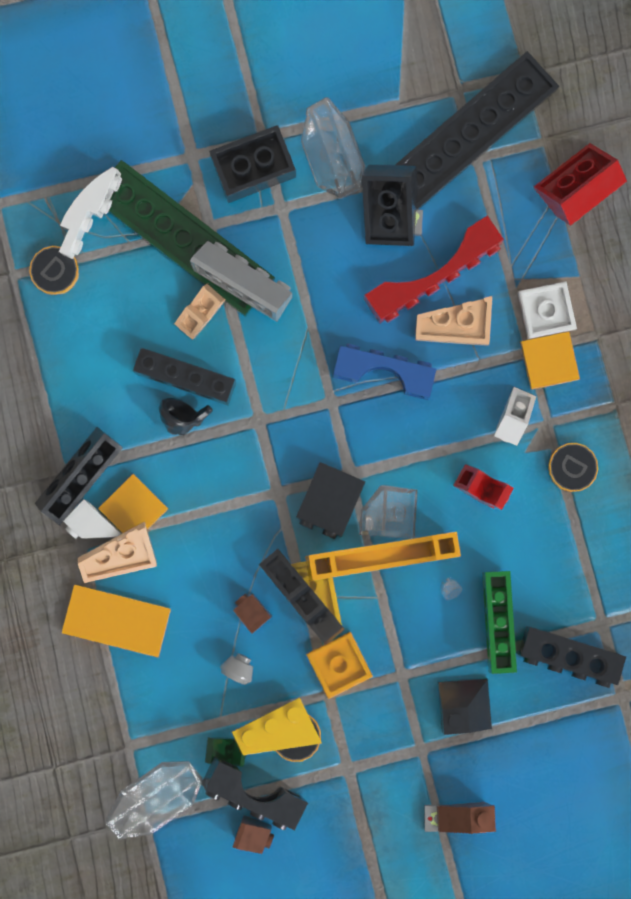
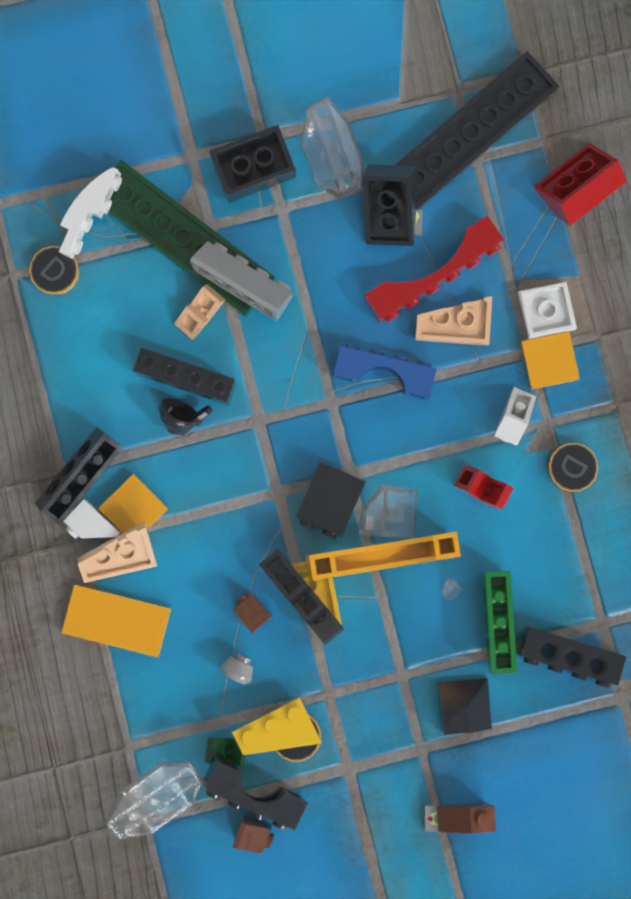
(339, 665): light orange tile -> none

